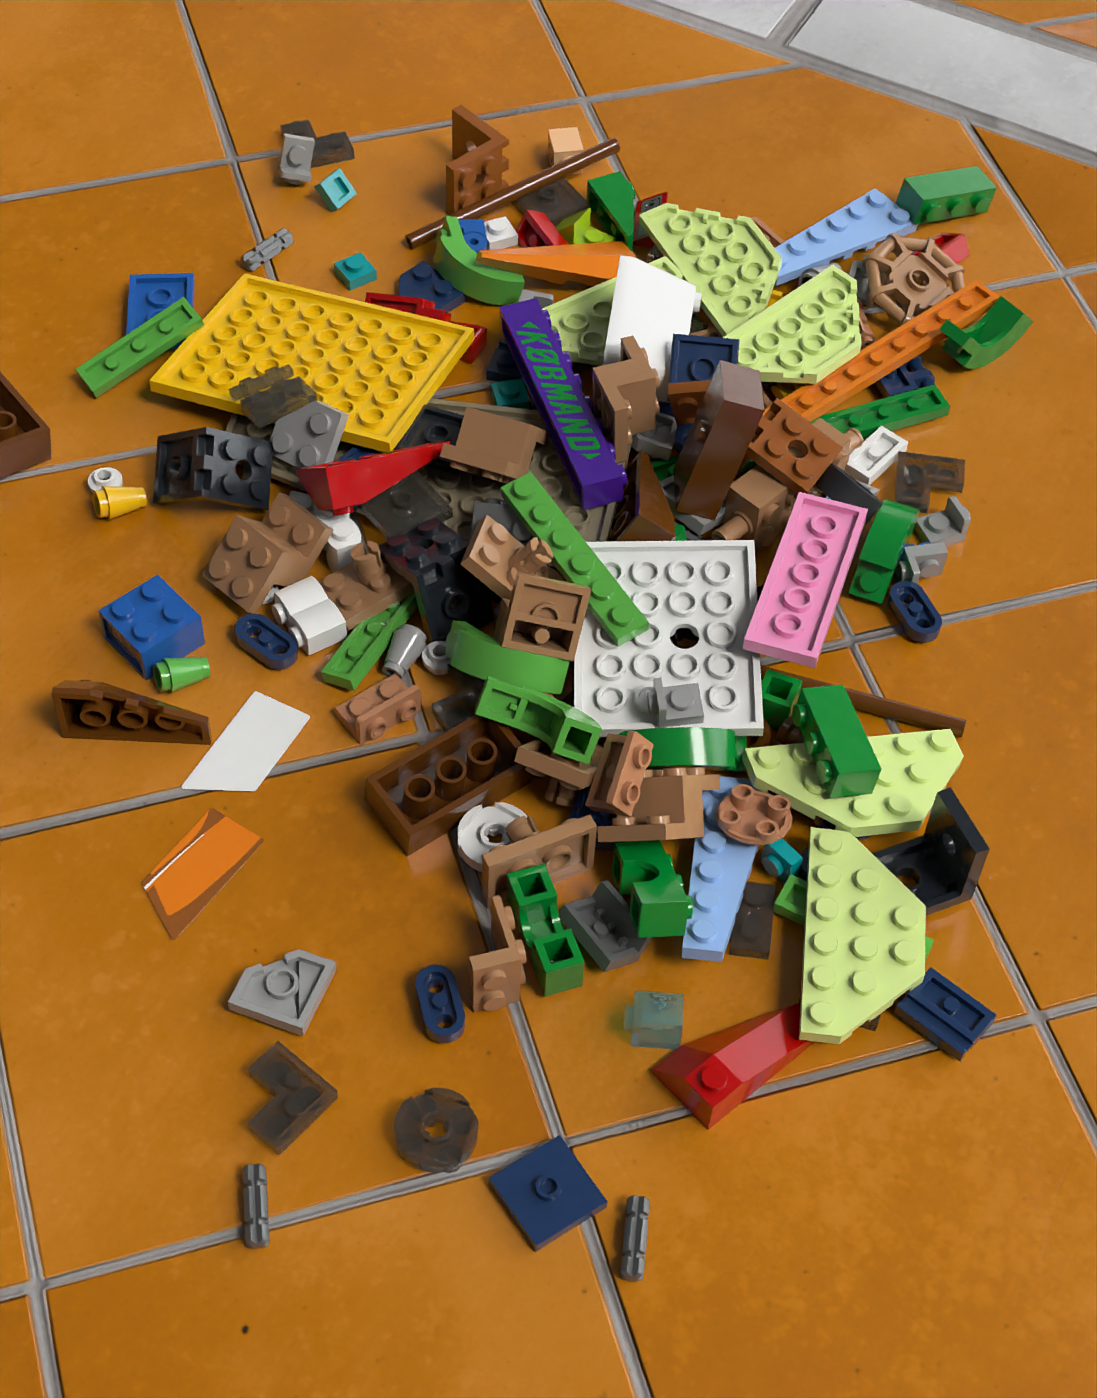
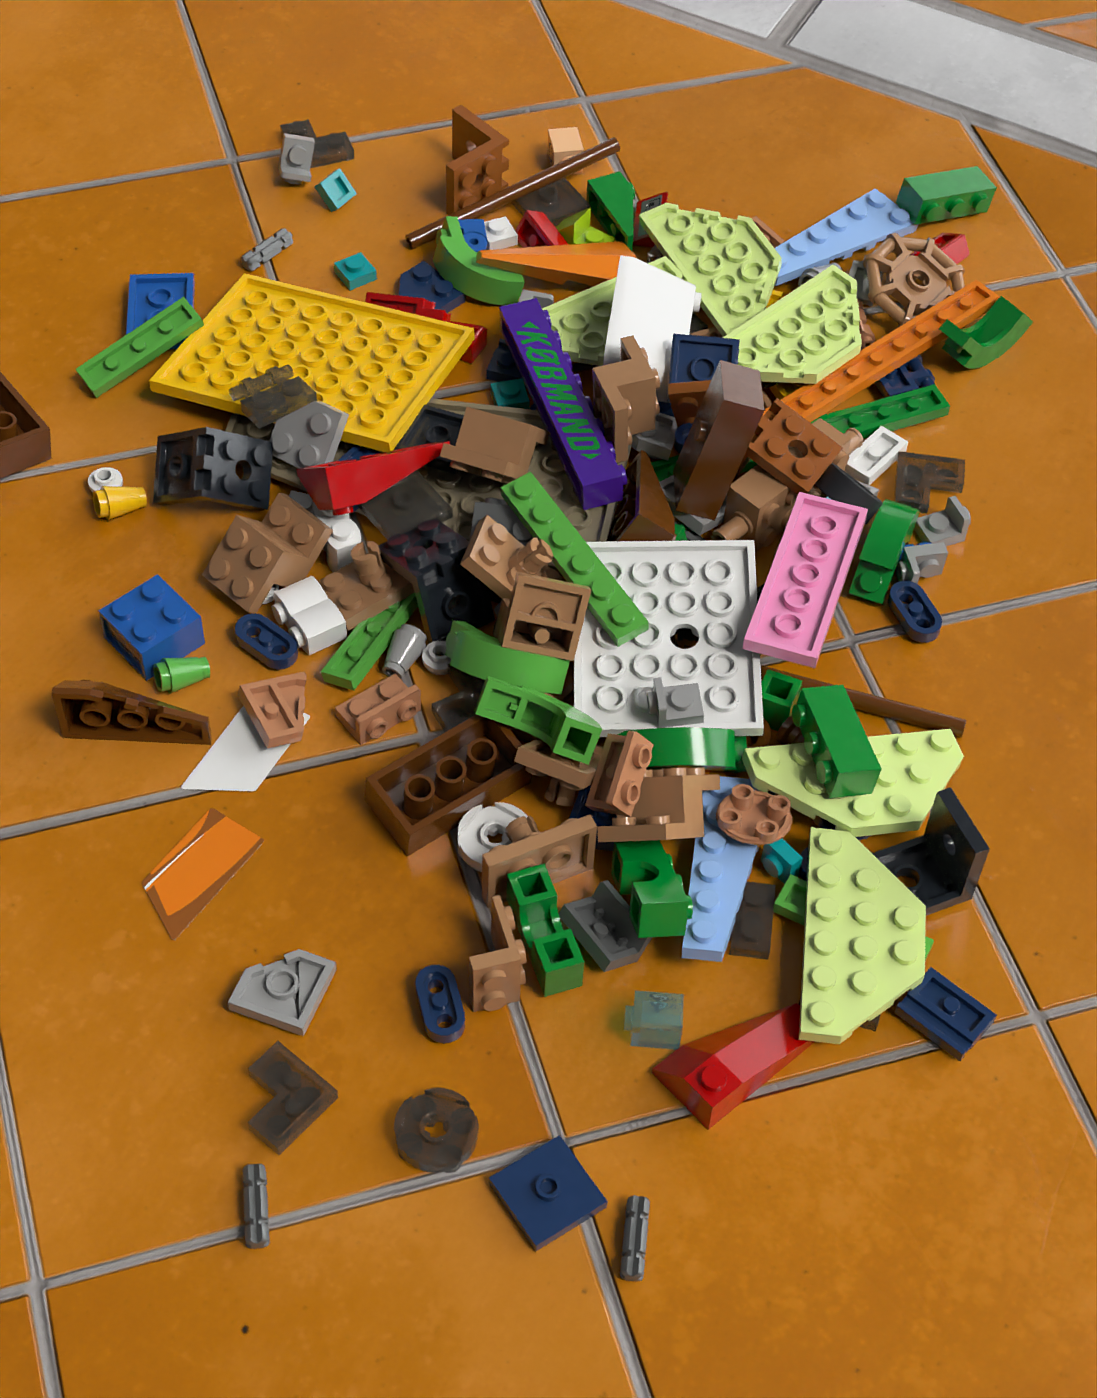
(276, 708): none -> nougat wing

